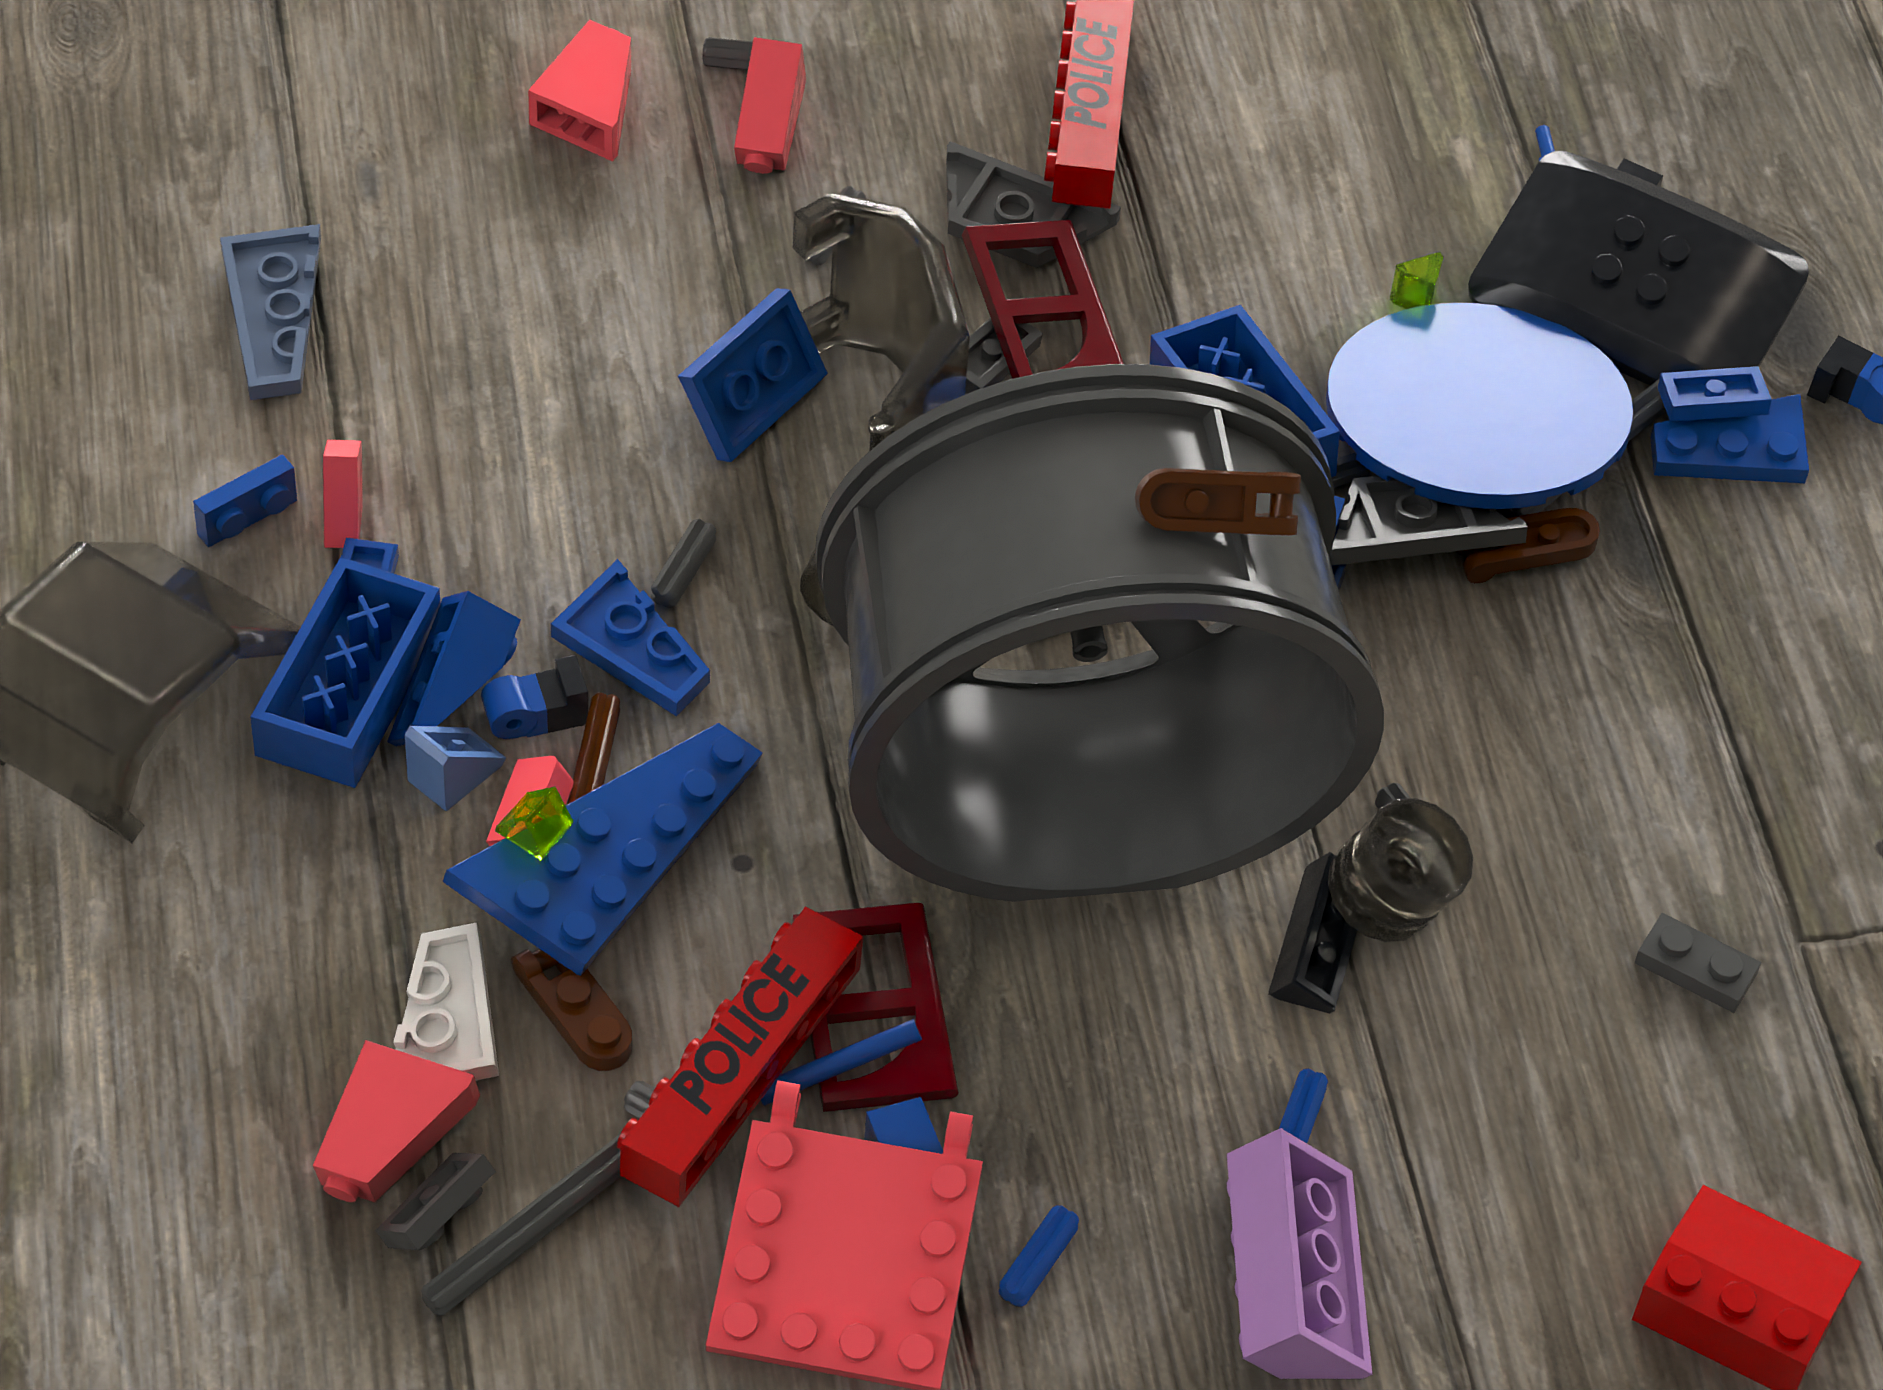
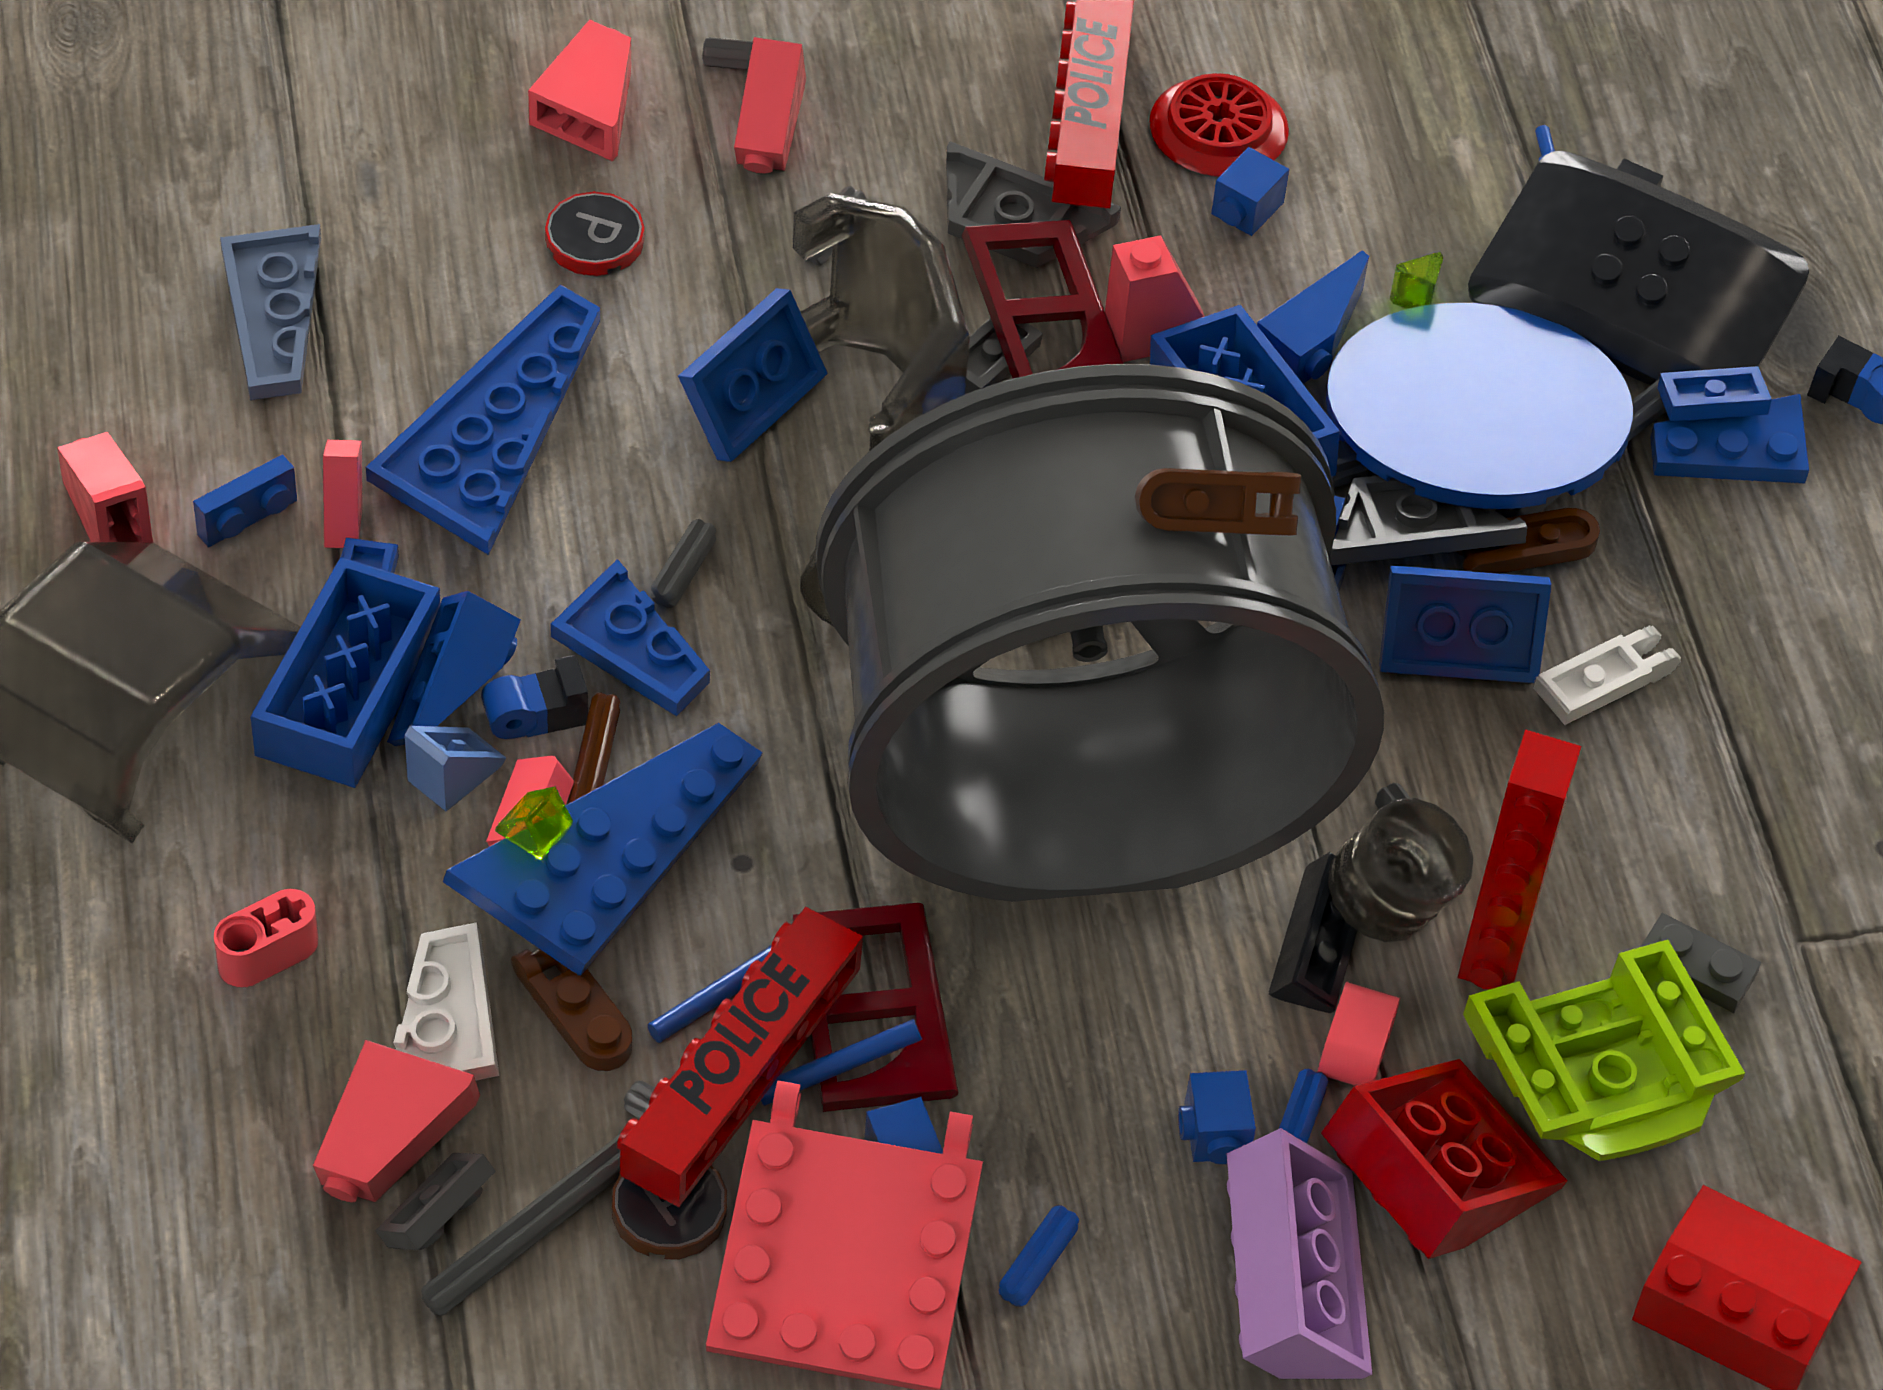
(105, 490): none -> coral slope
(275, 932): none -> coral beam
(481, 436): none -> blue wing
(594, 233): none -> black tile
(669, 1230): none -> black tile
(701, 1002): none -> blue bar
(1146, 295): none -> coral slope
(1188, 126): none -> red piece
(1217, 1115): none -> blue brick
(1250, 191): none -> blue brick
(1313, 322): none -> blue slope
(1358, 1035): none -> coral beam
(1440, 1155): none -> red slope
(1464, 624): none -> blue plate
(1518, 859): none -> red brick
(1604, 674): none -> white hinge
(1612, 1059): none -> lime slope

